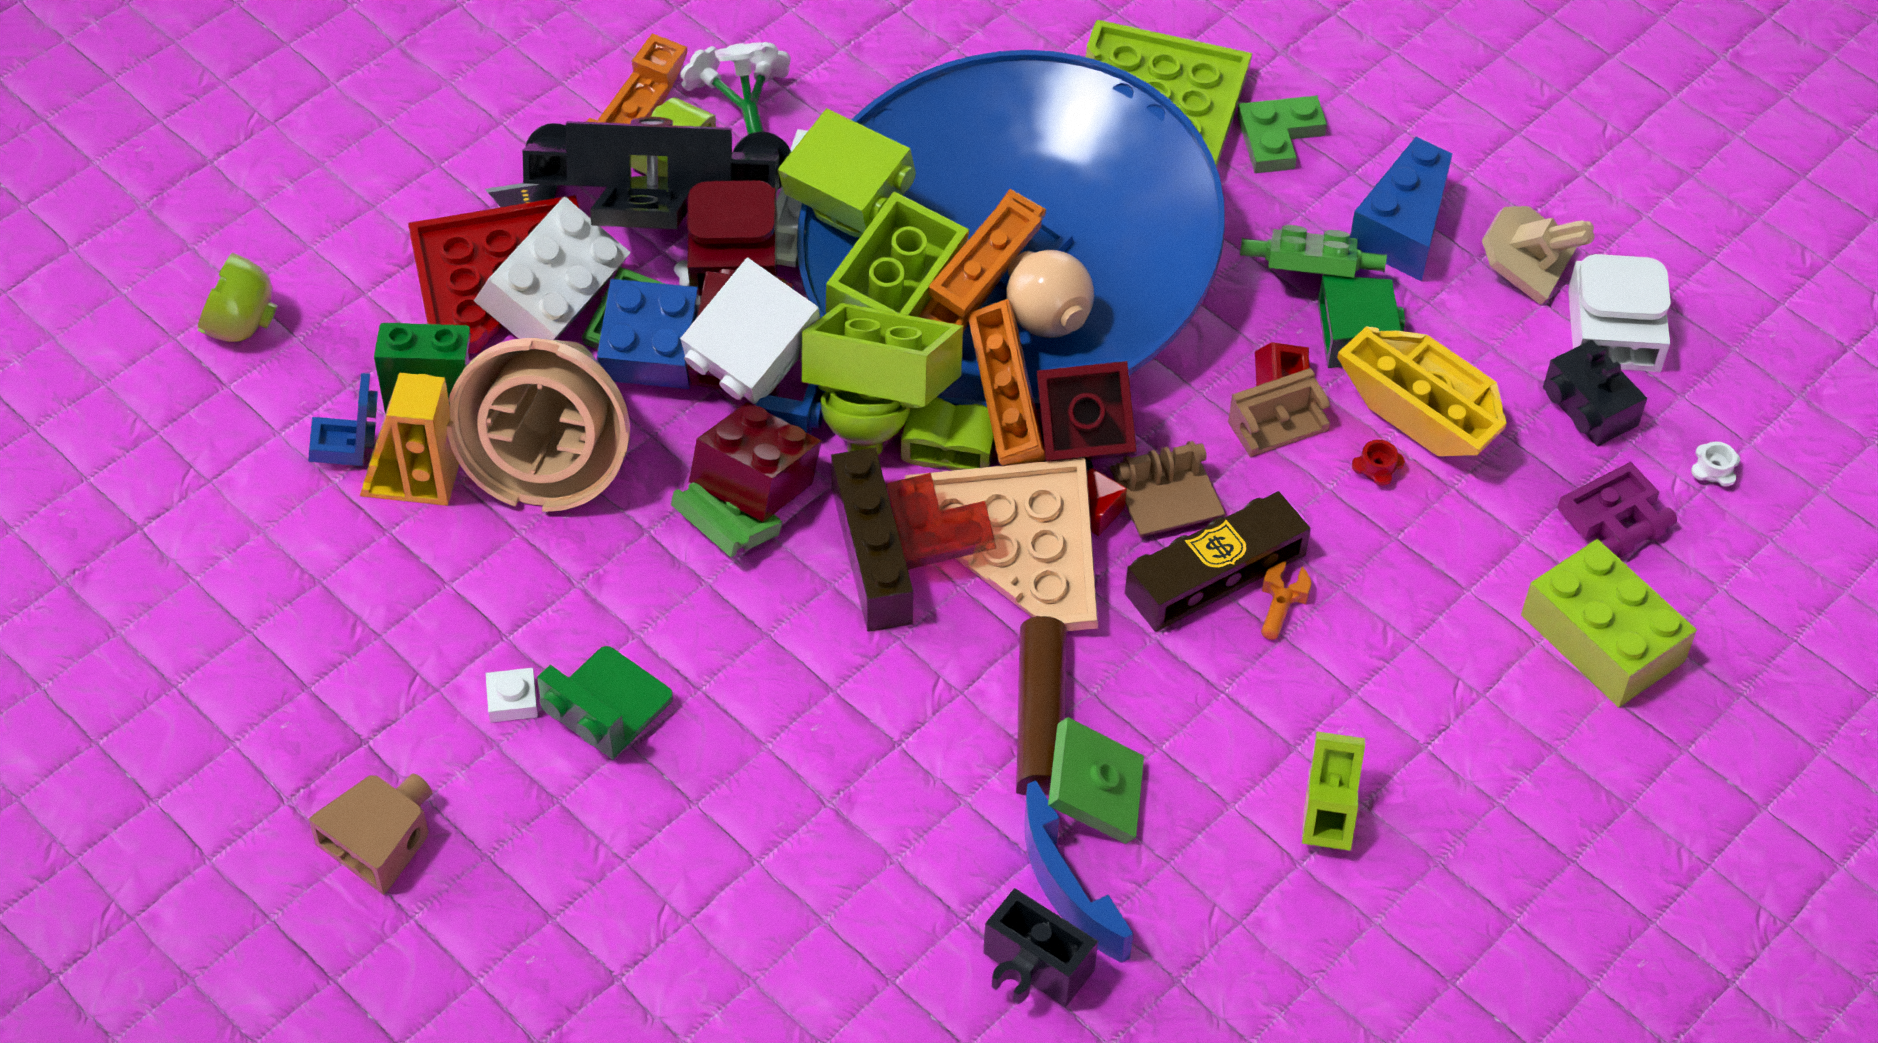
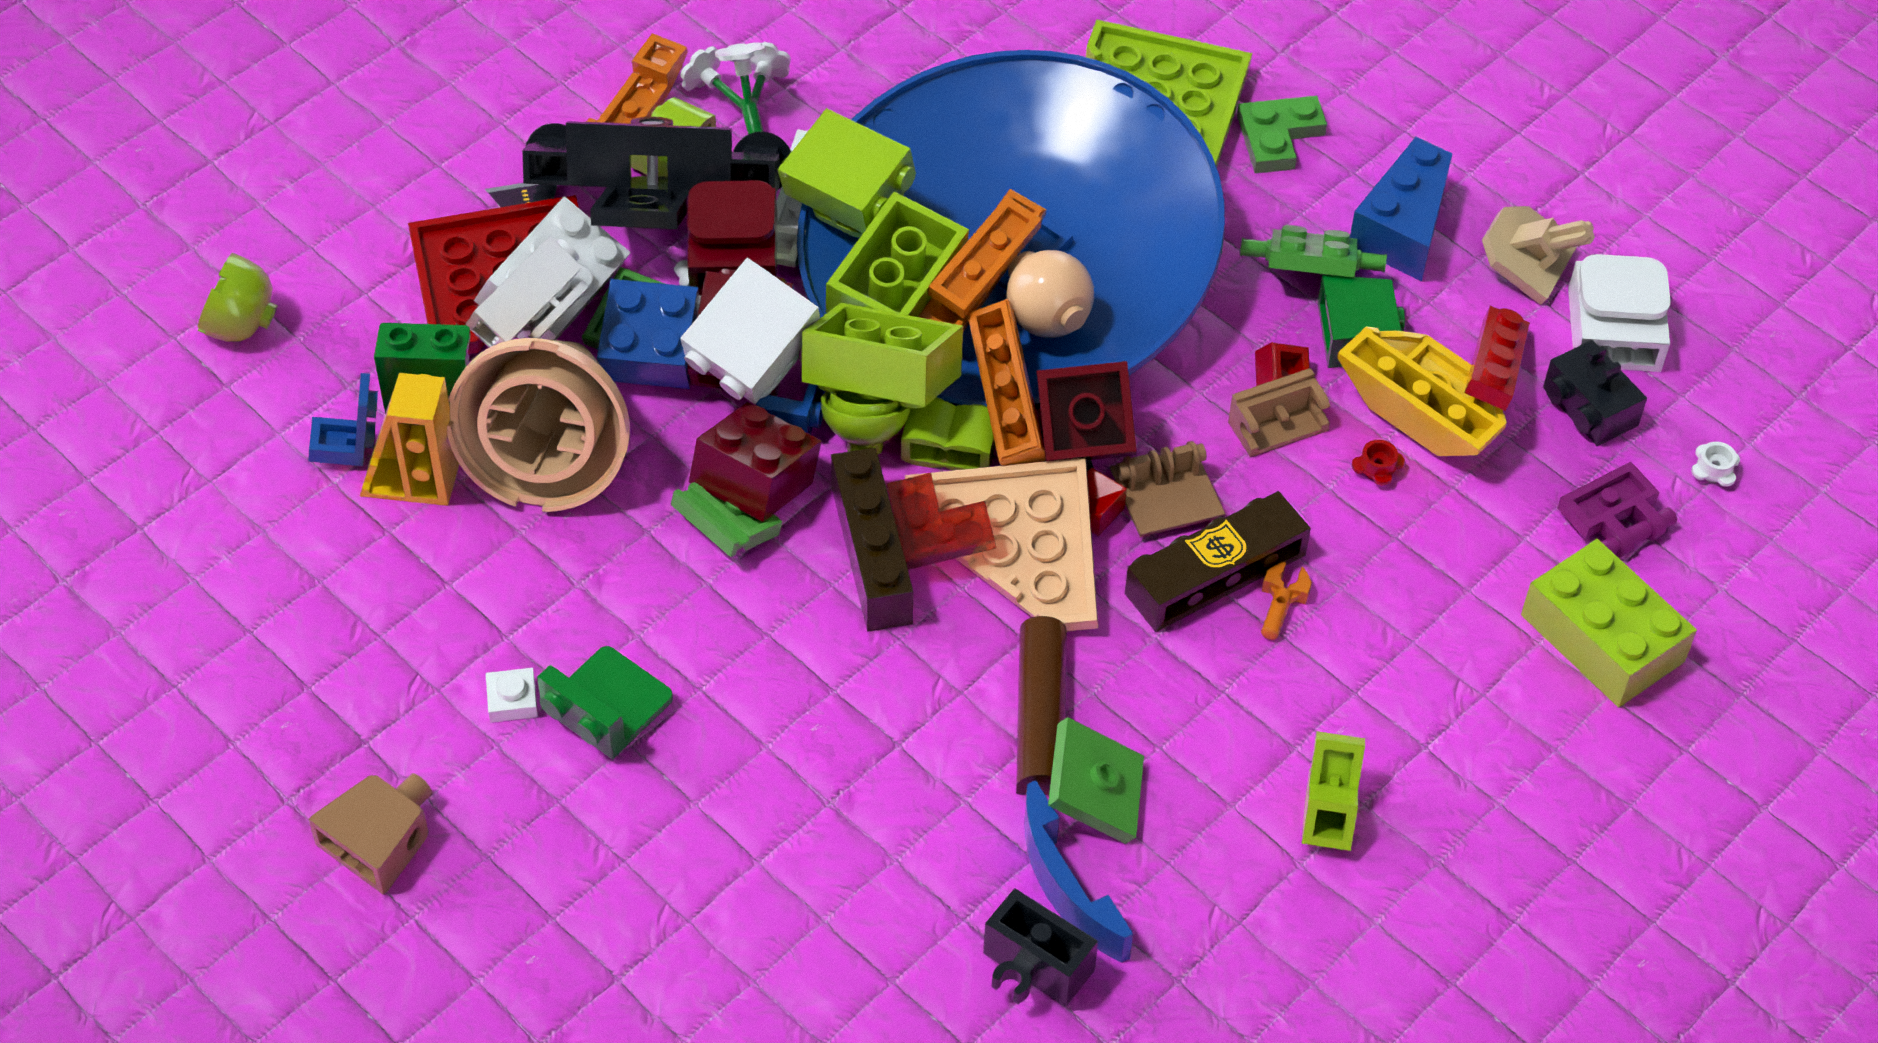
(531, 295): none -> white brick
(1497, 357): none -> red plate

